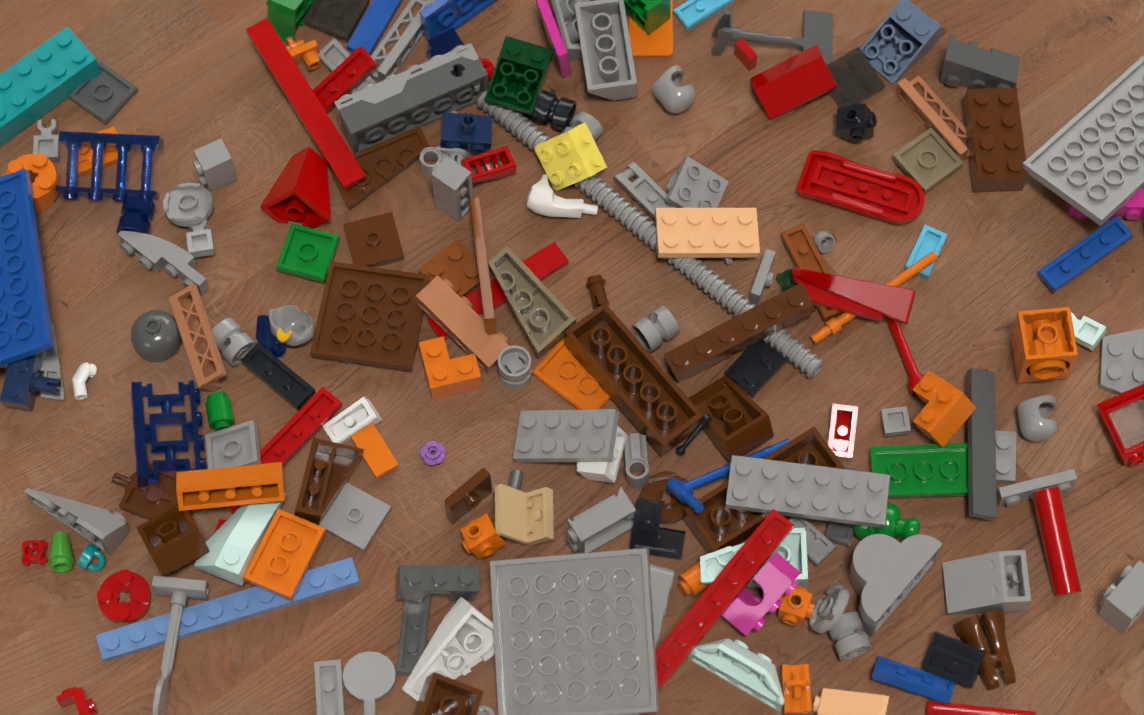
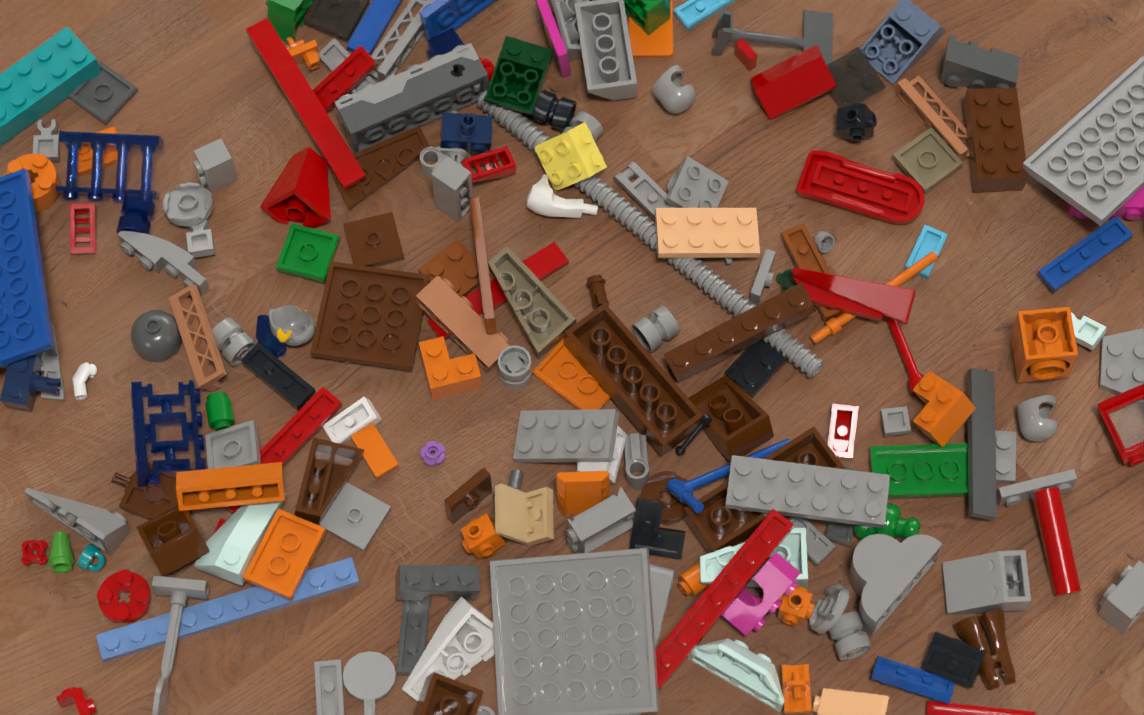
(75, 209): none -> red slope
(581, 490): none -> orange slope

